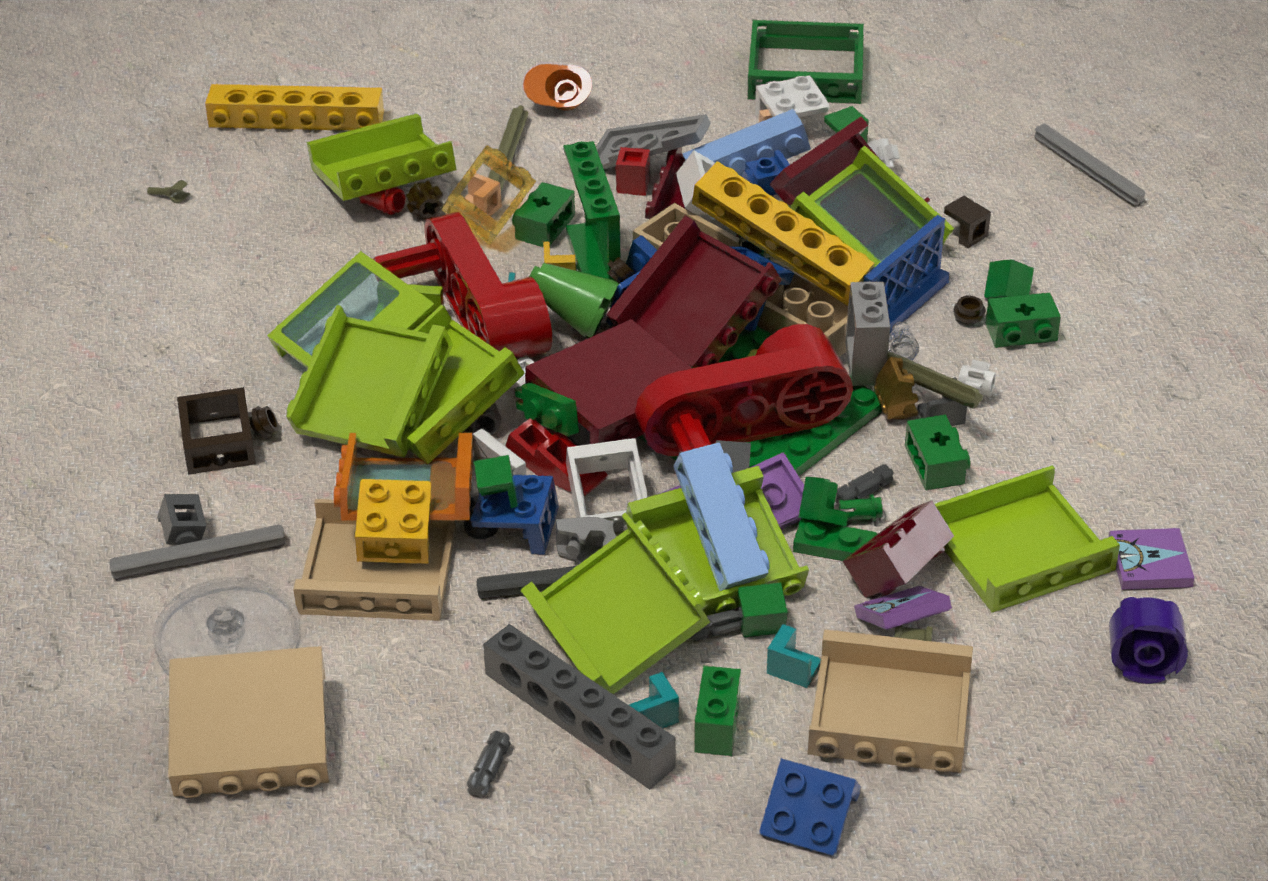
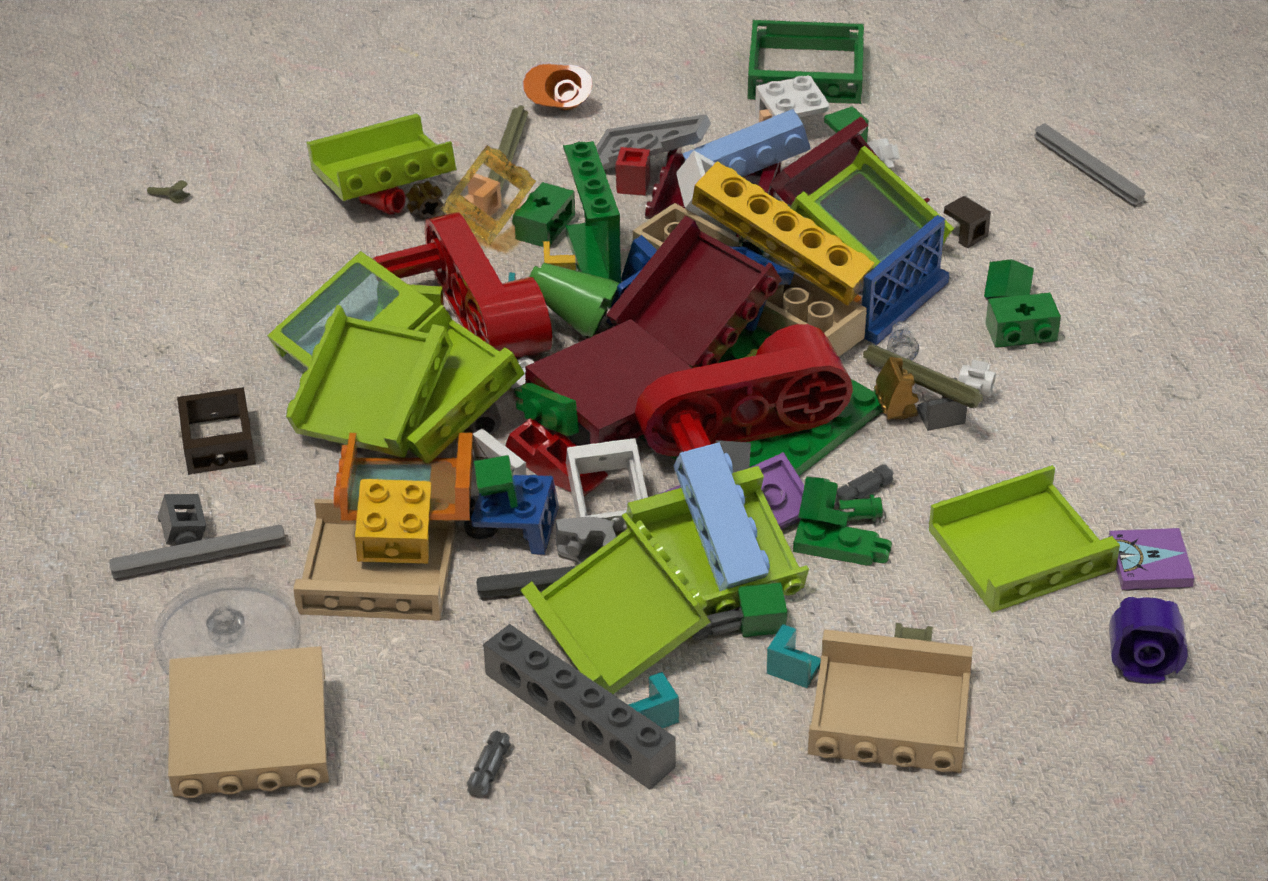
(263, 421): dark brown plate -> none
(293, 107): yellow brick -> none
(619, 270): dark brown plate -> none
(717, 711): green brick -> none
(765, 170): blue brick -> none
(808, 807): blue bracket -> none
(867, 332): light grey window -> none
(899, 550): wedge -> none
(903, 607): medium lavender tile -> none
(936, 452): green brick -> none
(969, 309): dark brown plate -> none

